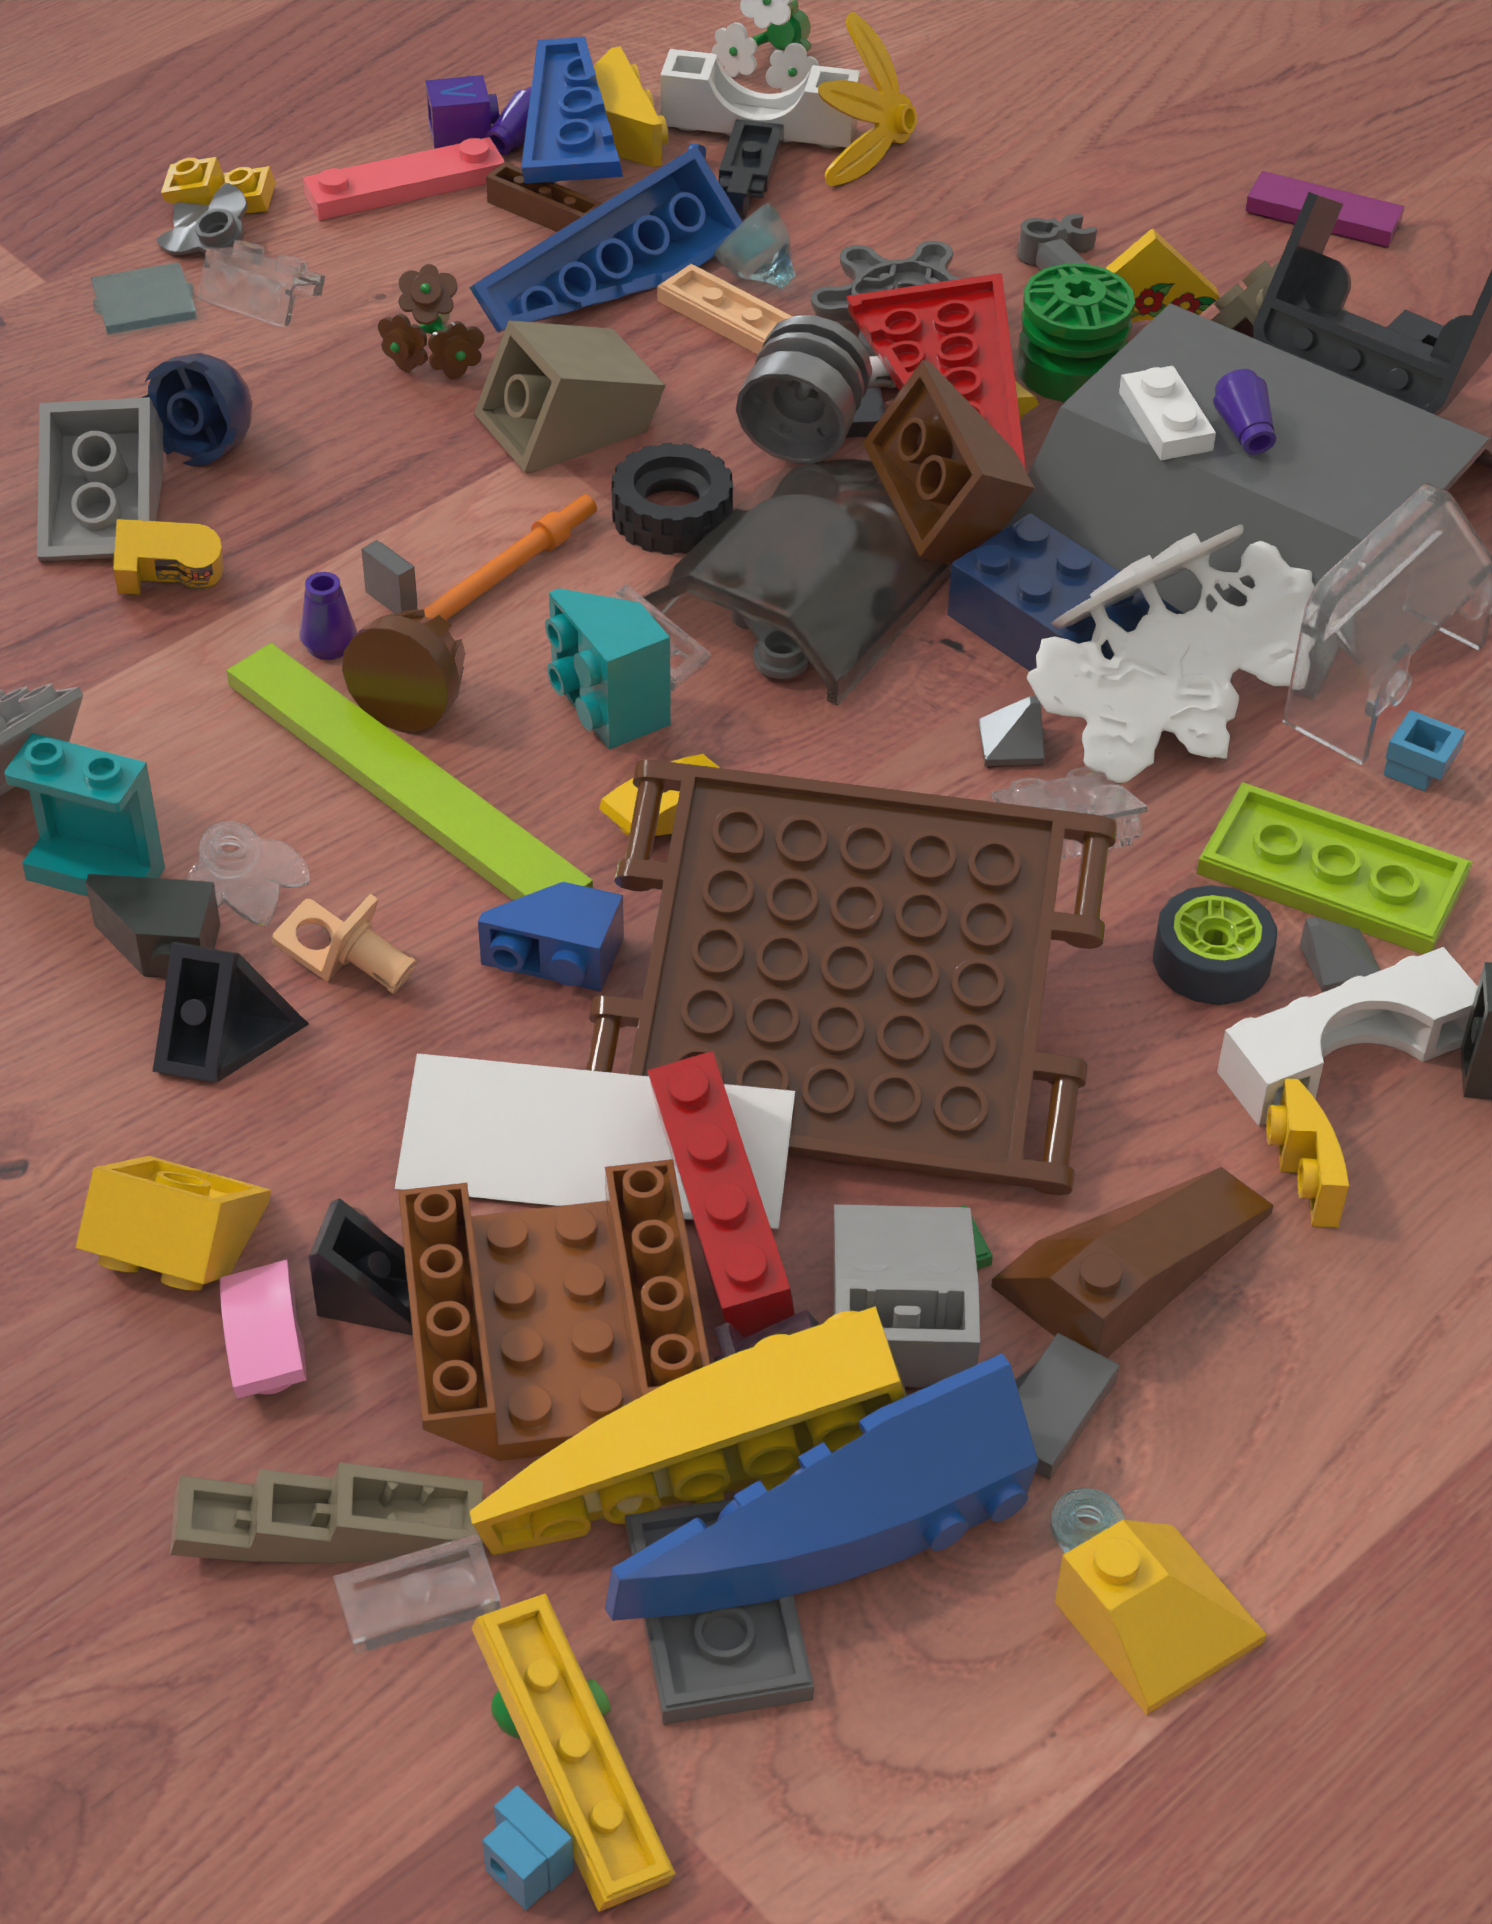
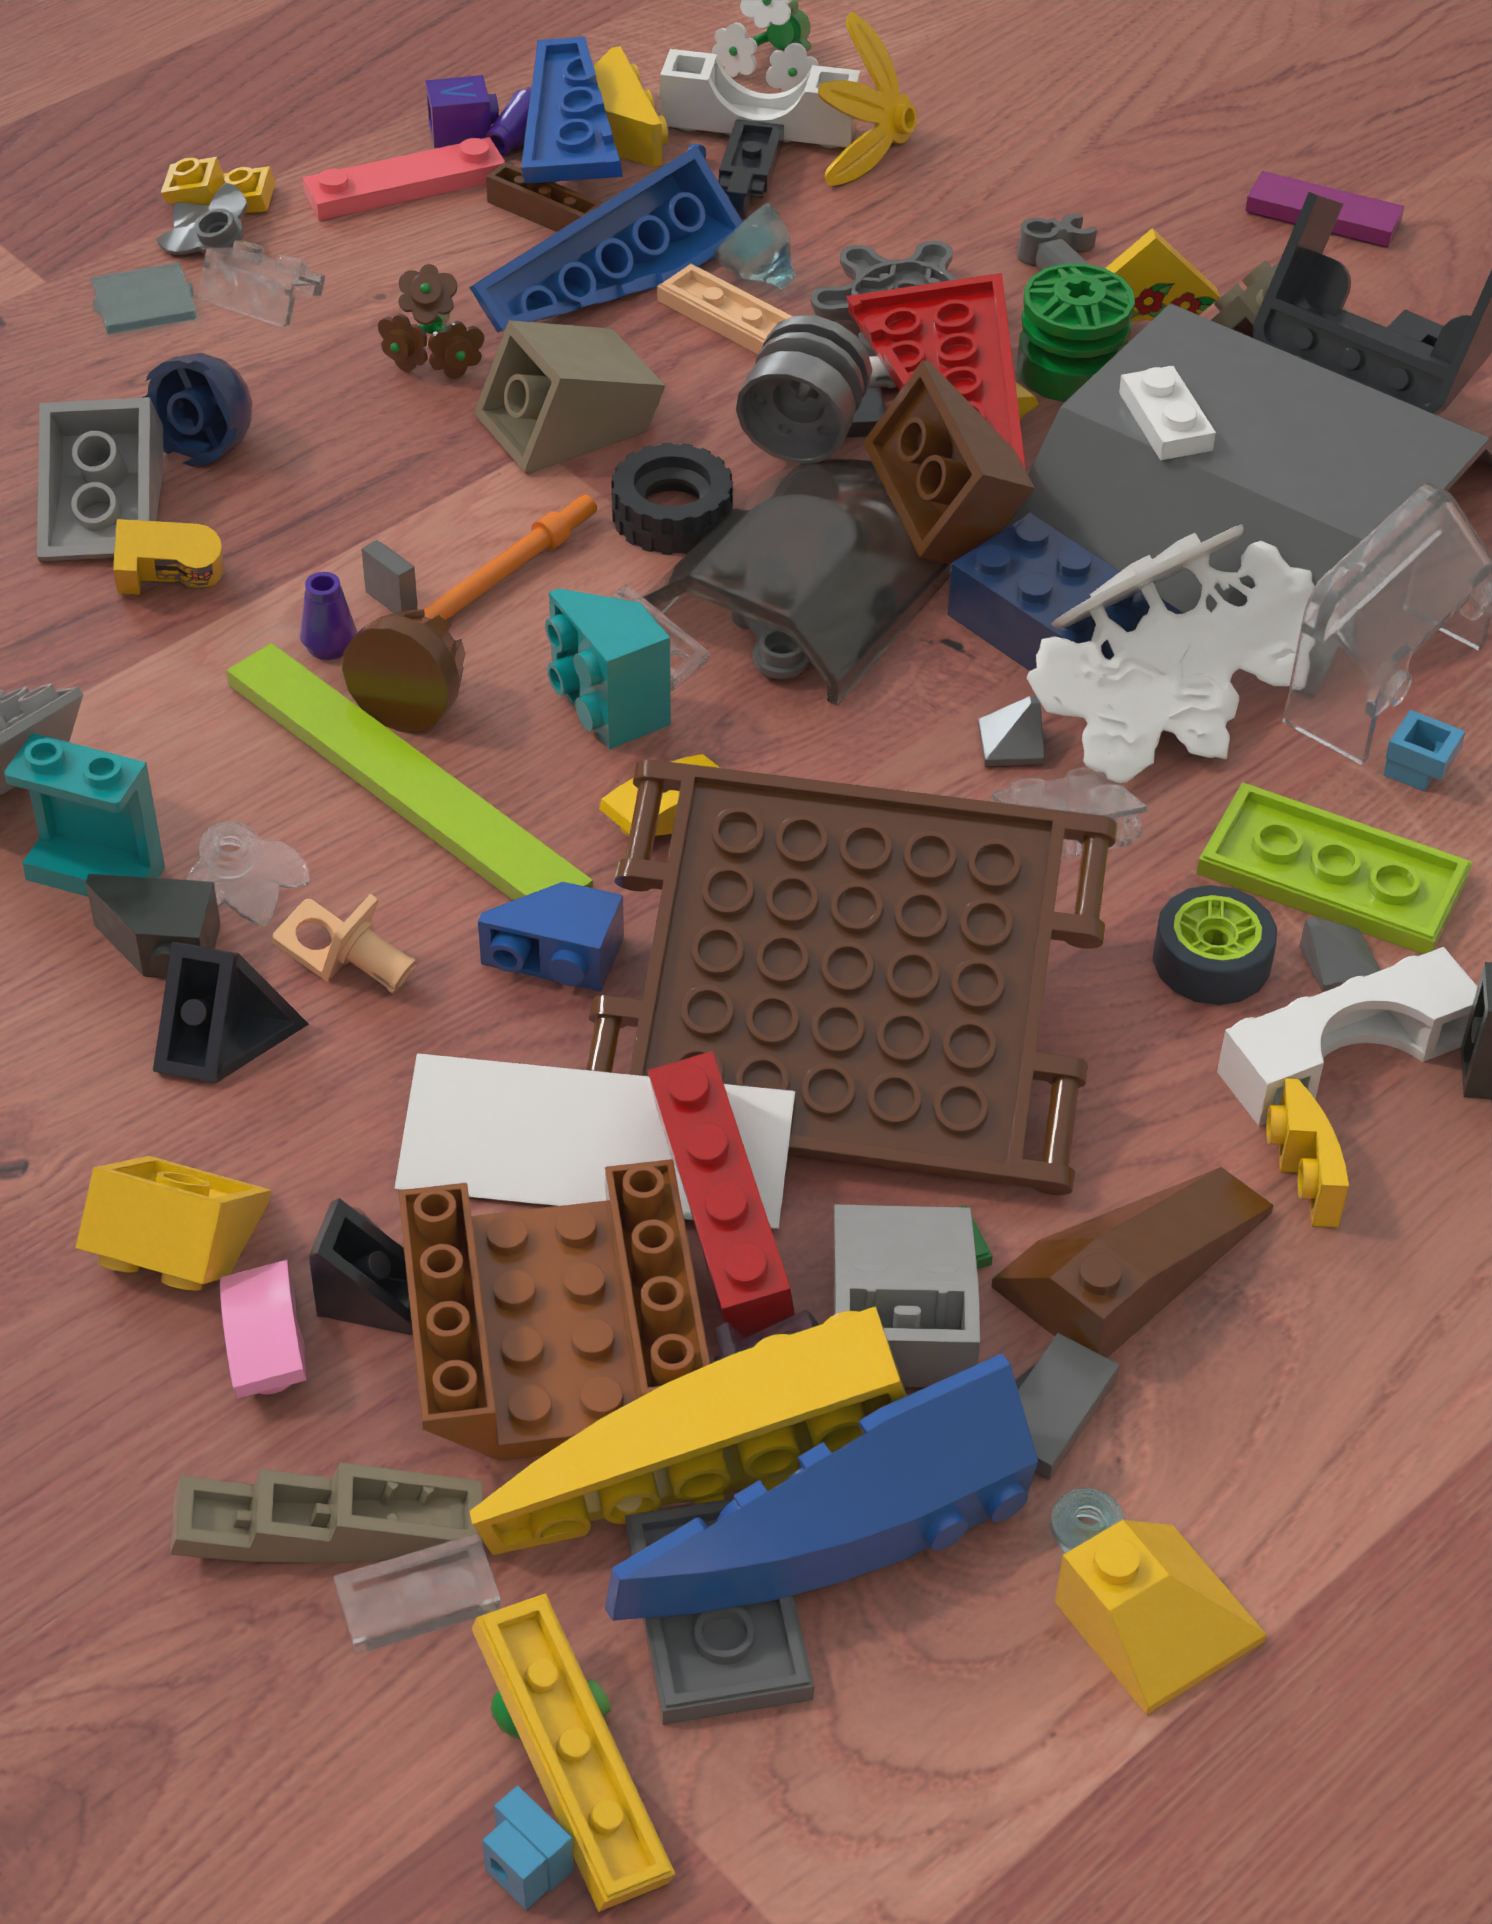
(1246, 409): dark purple cone -> none

